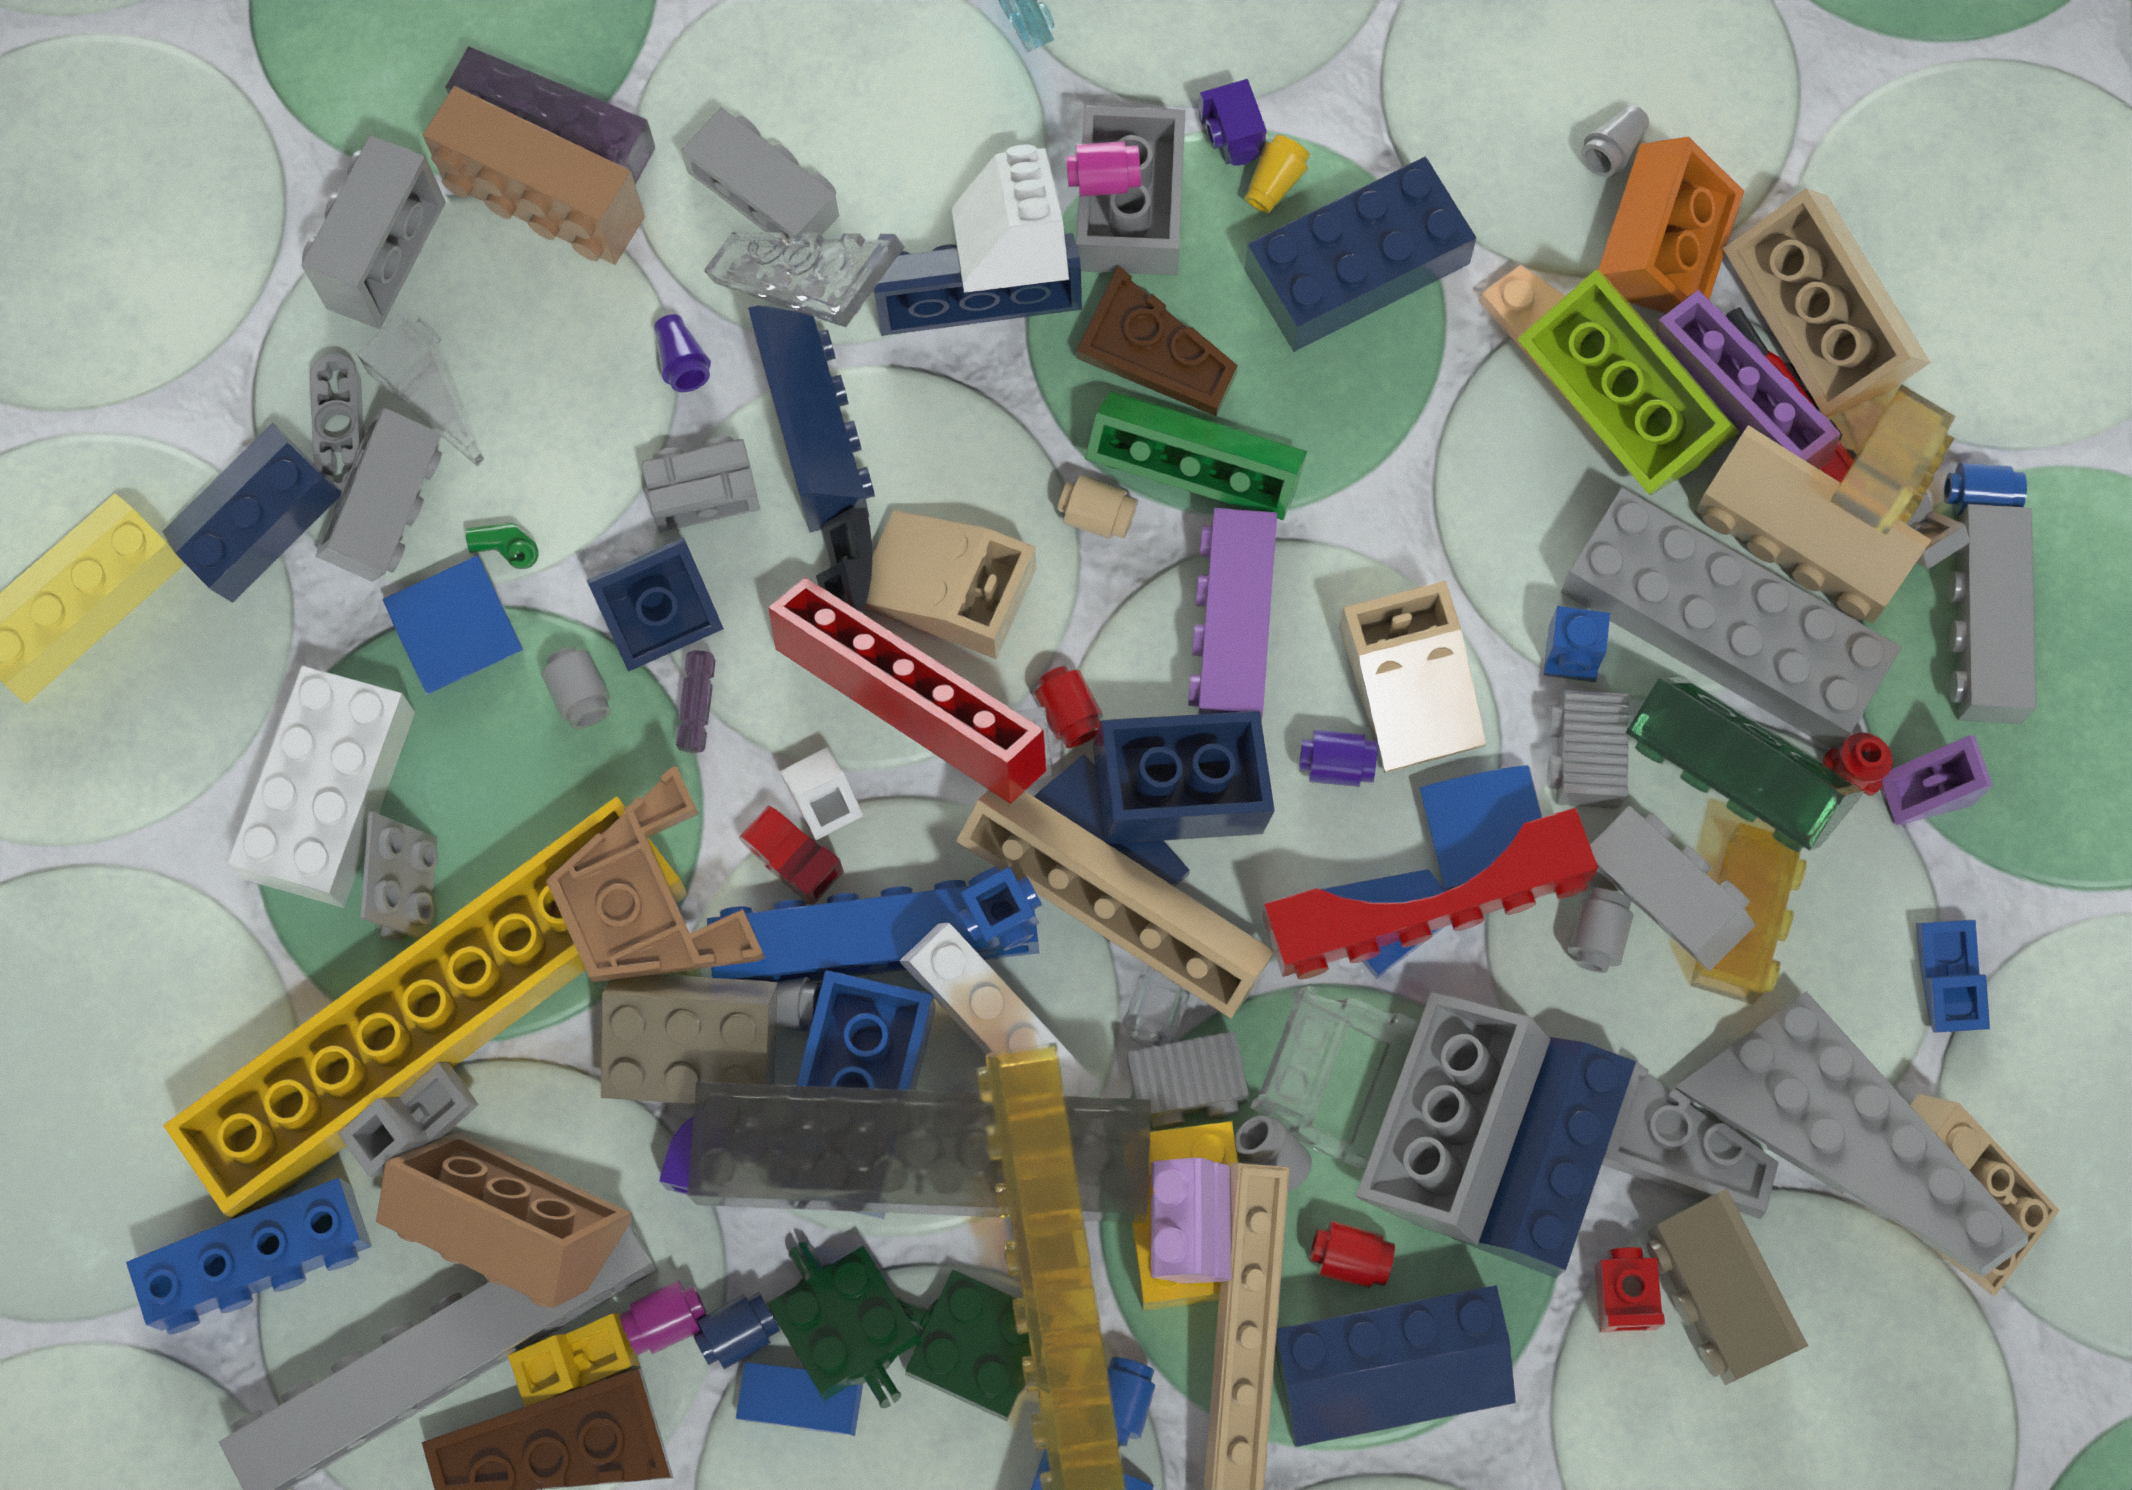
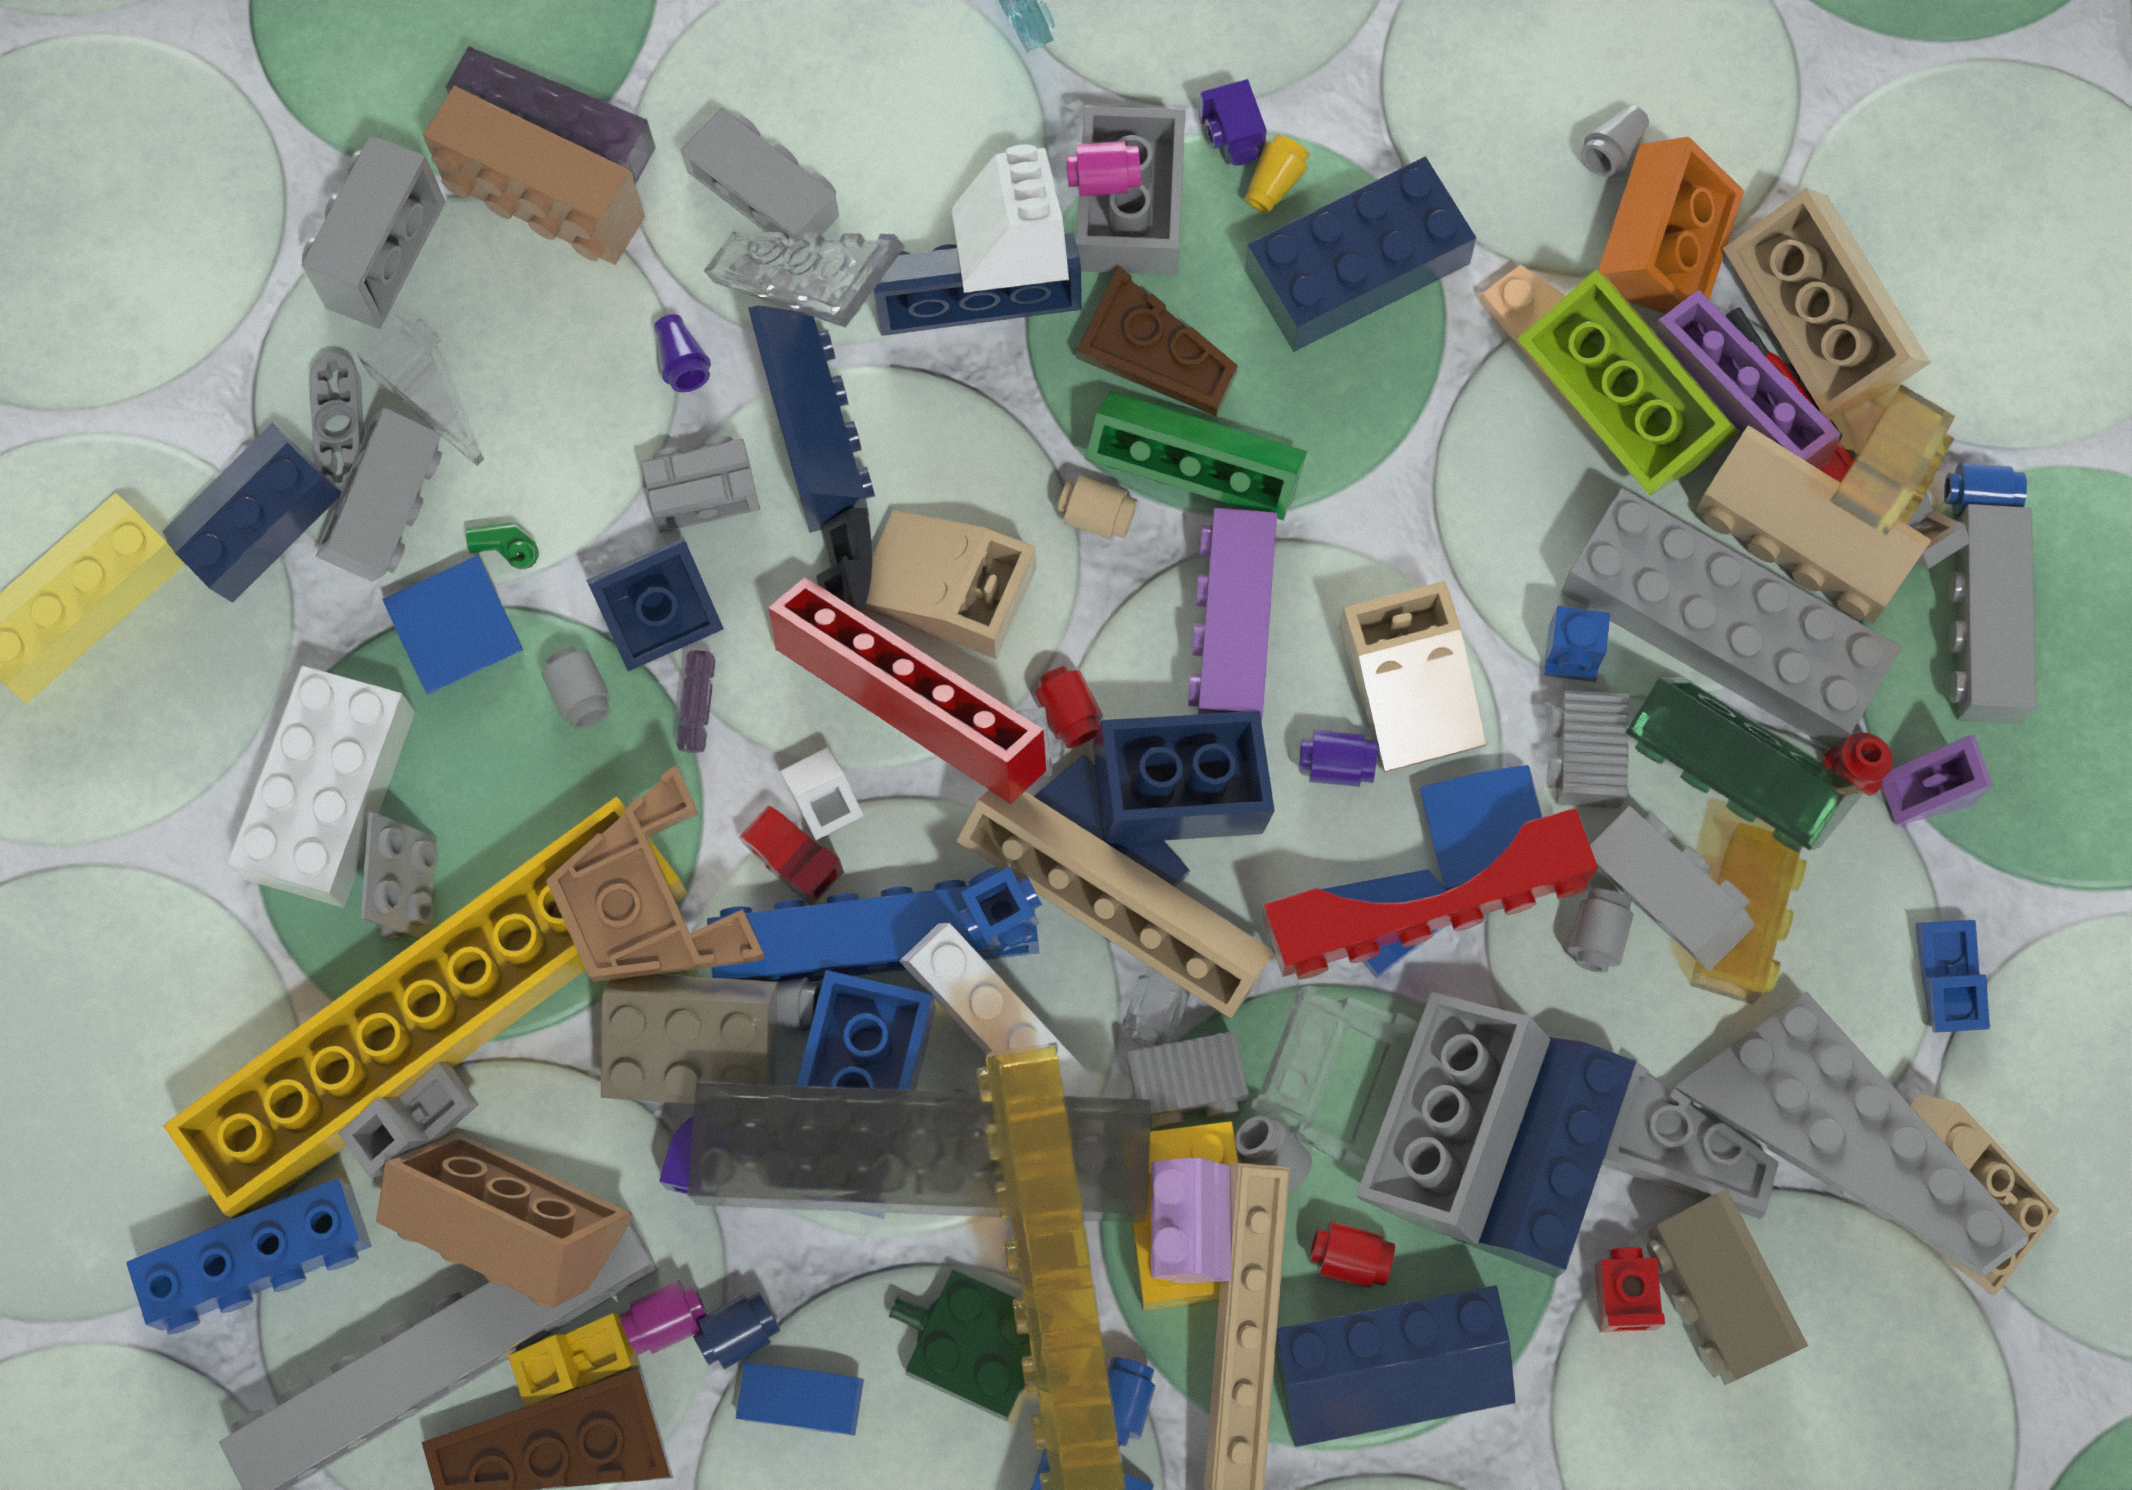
(844, 1323): dark green plate -> none

